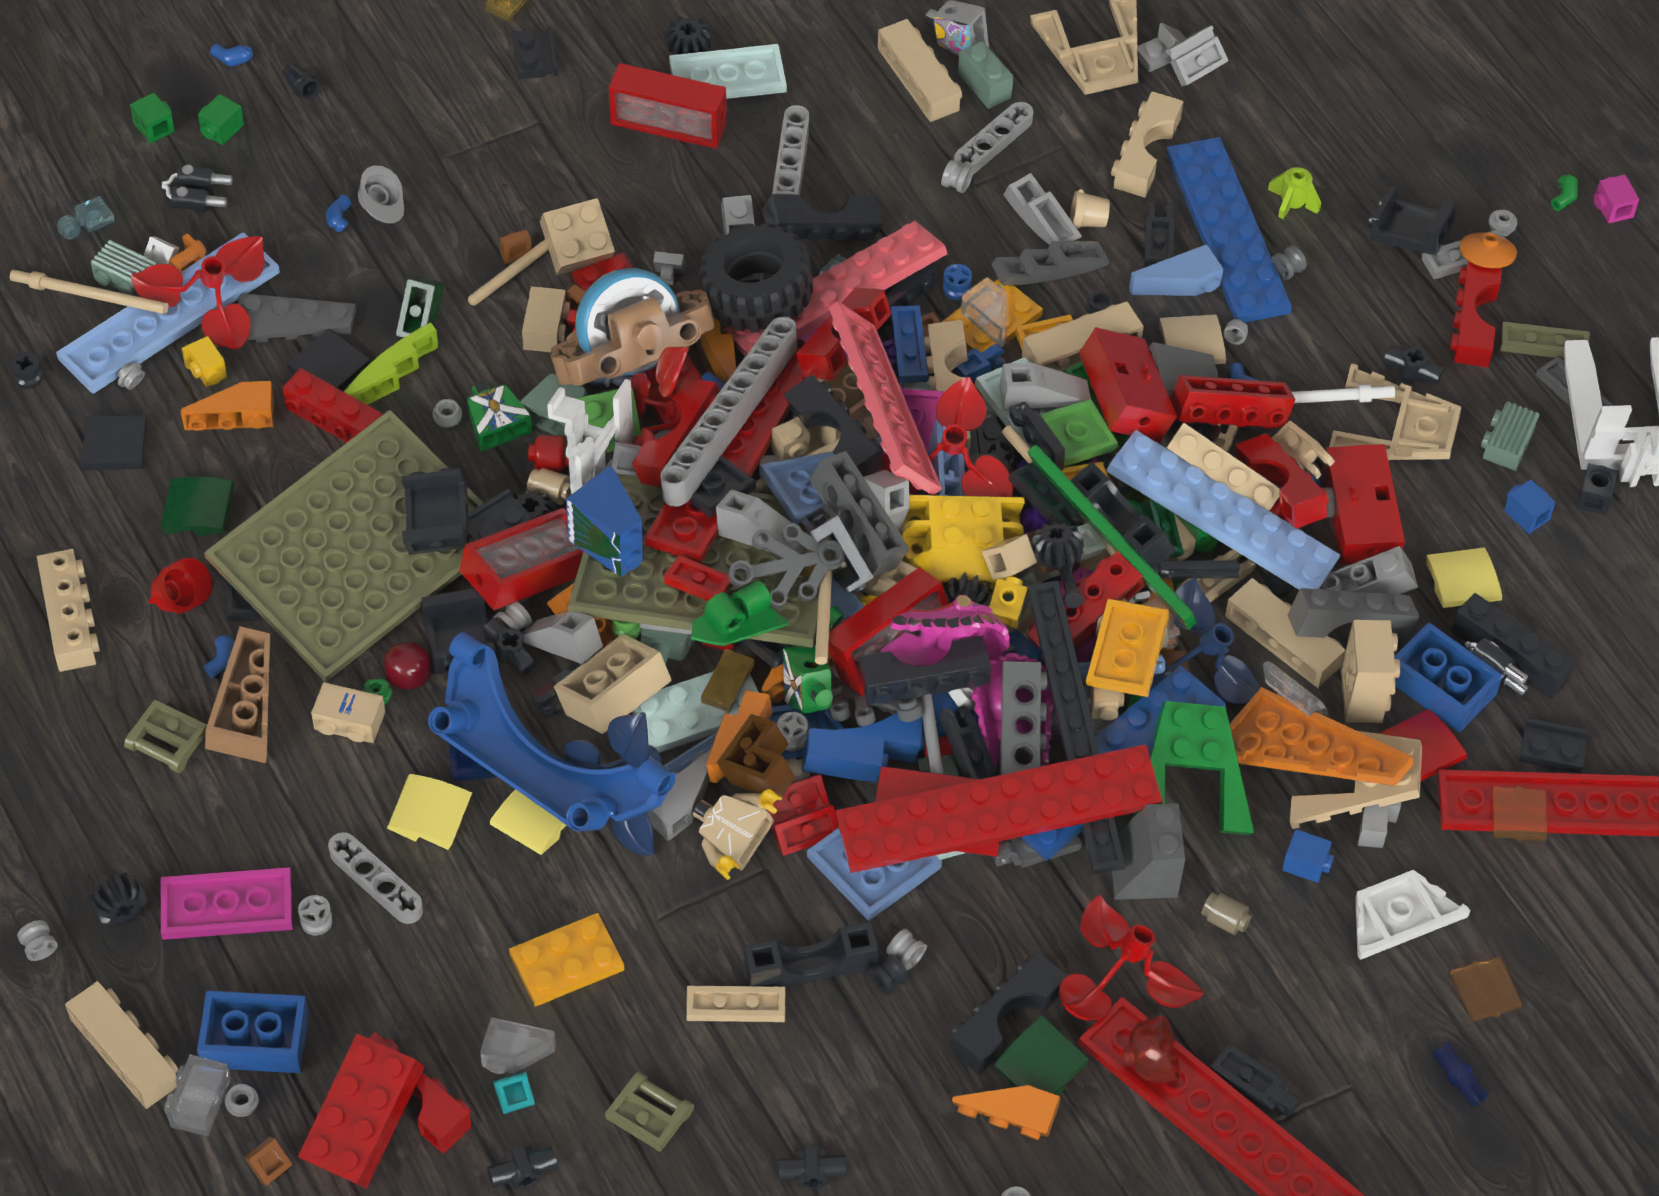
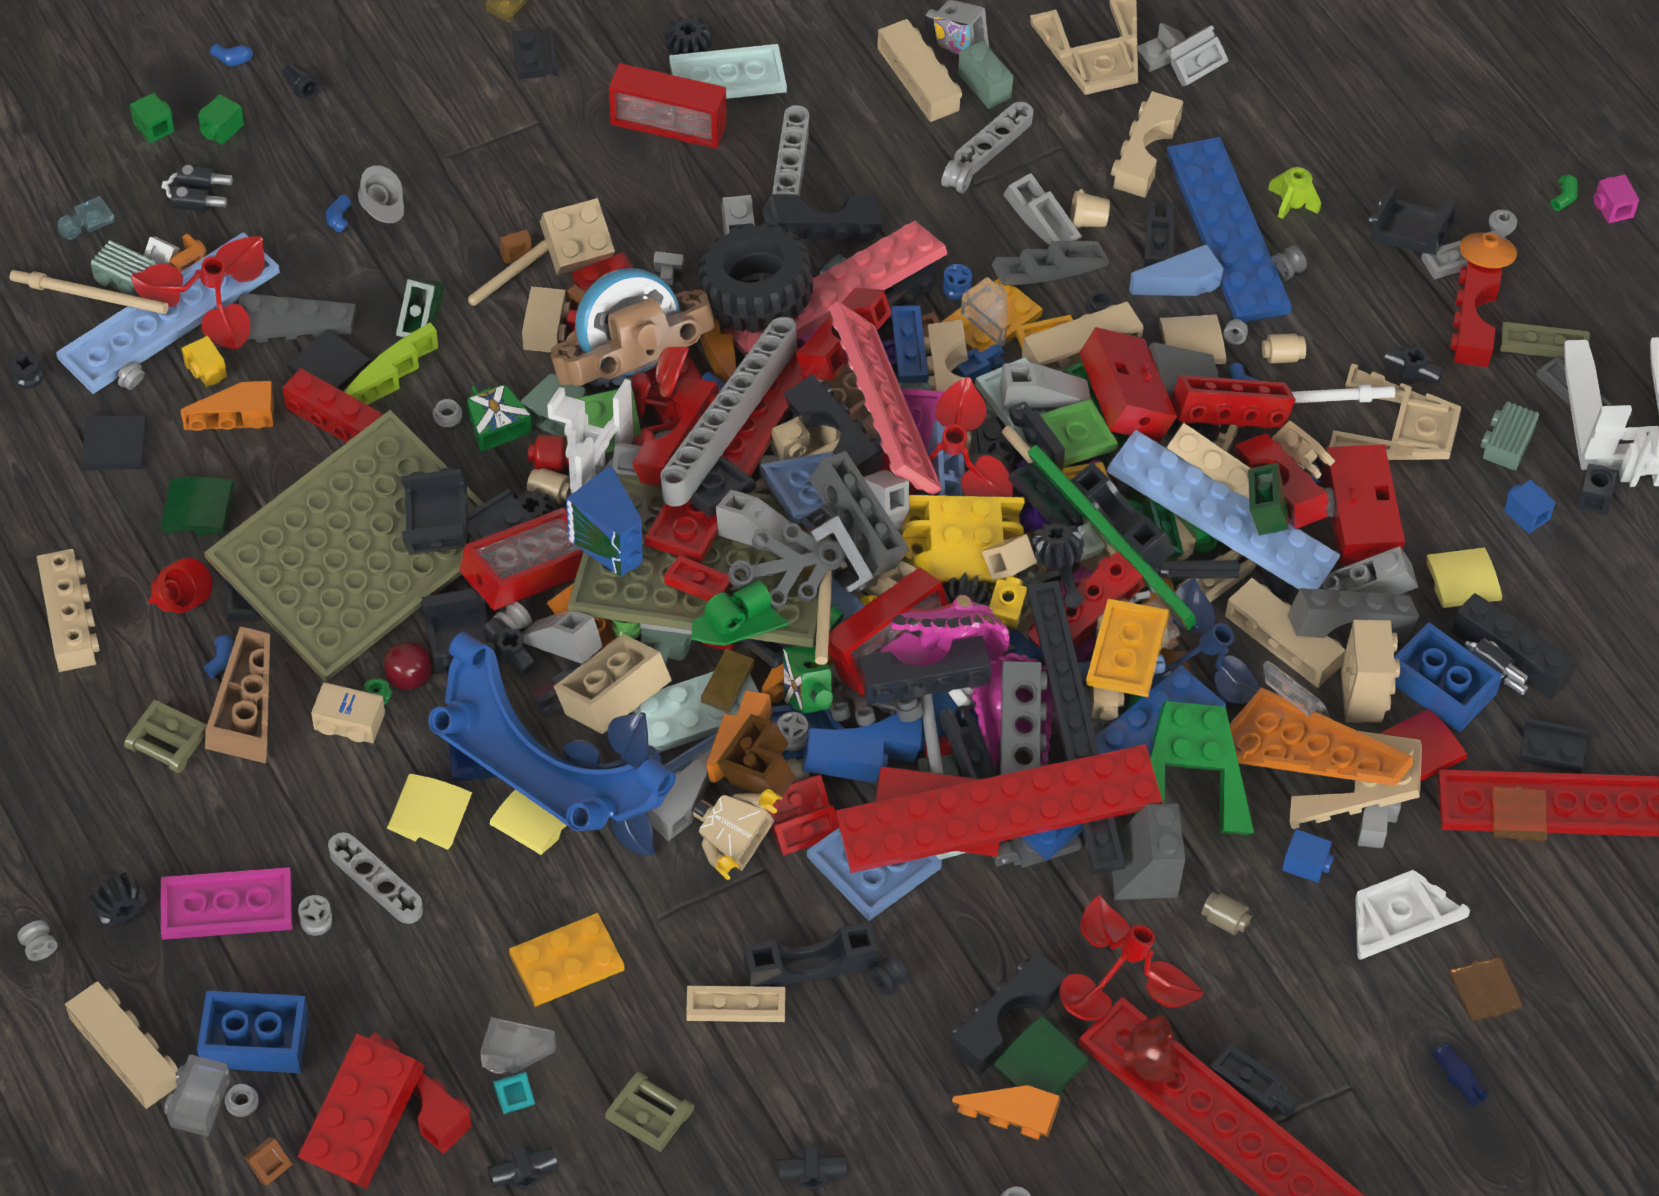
(906, 948): light grey wheel -> none
(1267, 499): none -> dark green slope
(1284, 348): none -> tan brick

